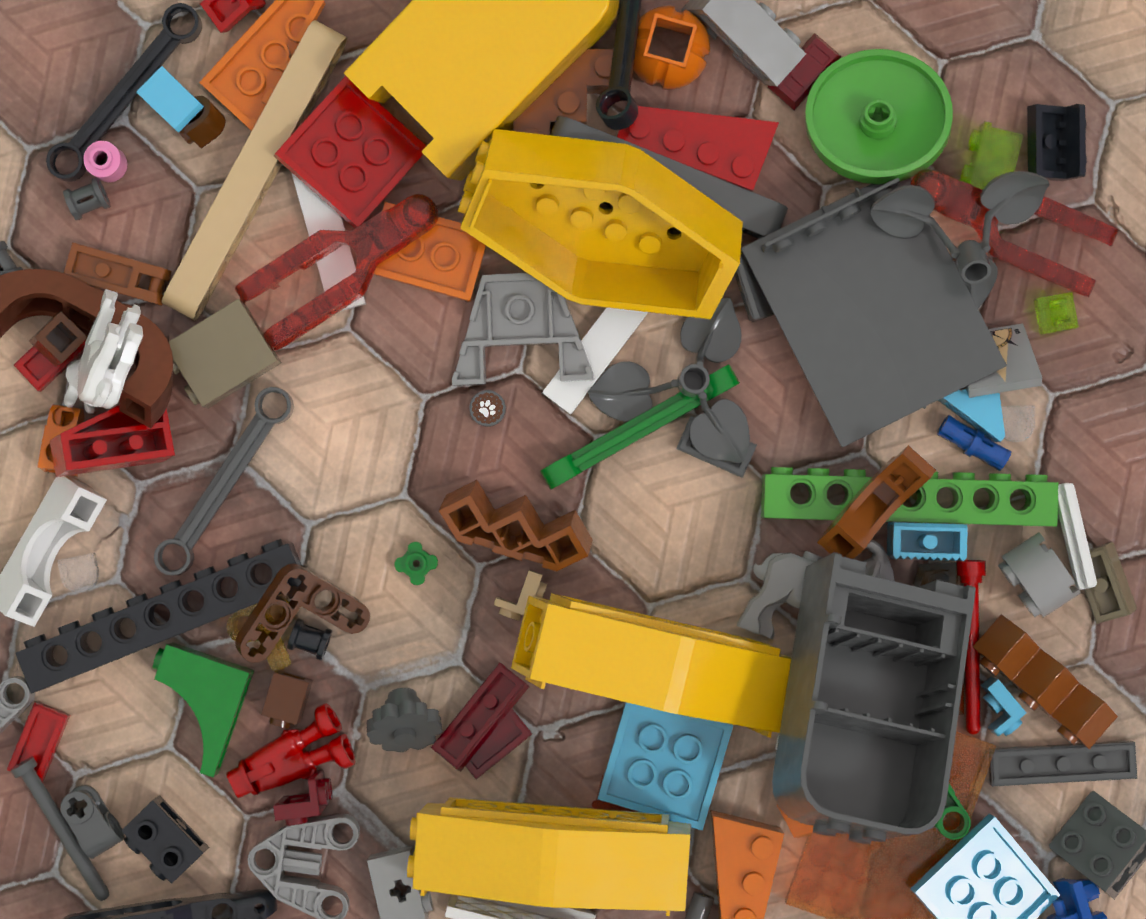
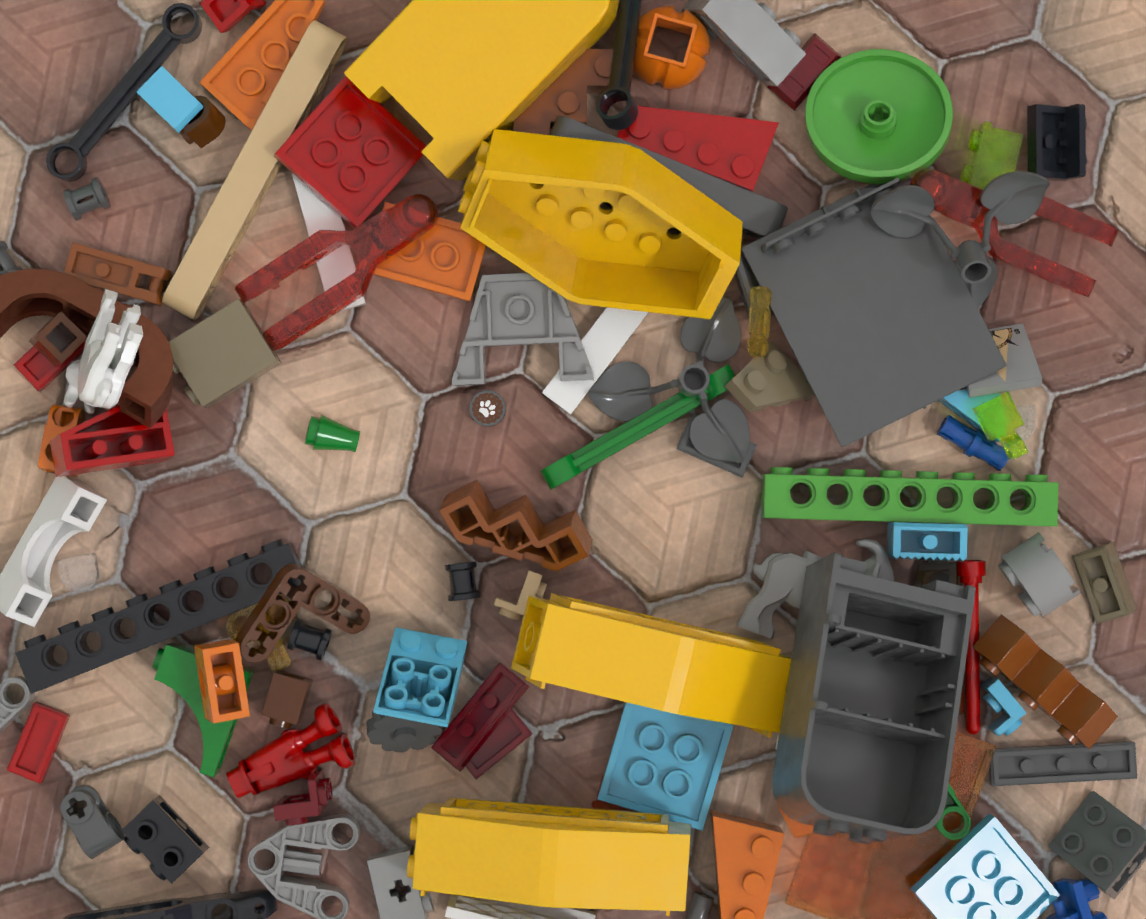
(62, 829): dark grey bar -> none
(112, 169): bright pink brick -> none
(221, 681): none -> orange brick
(223, 481): dark grey piece -> none
(330, 435): none -> green cone
(405, 563): green plate -> none
(421, 677): none -> medium azure slope
(462, 581): none -> black bush
(759, 321): none -> clear yellow axle
(769, 382): none -> dark tan wing
(876, 503): dark orange arch -> none
(999, 420): none -> clear neon green plate
(1056, 313): clear neon green tile -> none
(1075, 537): white axle -> none

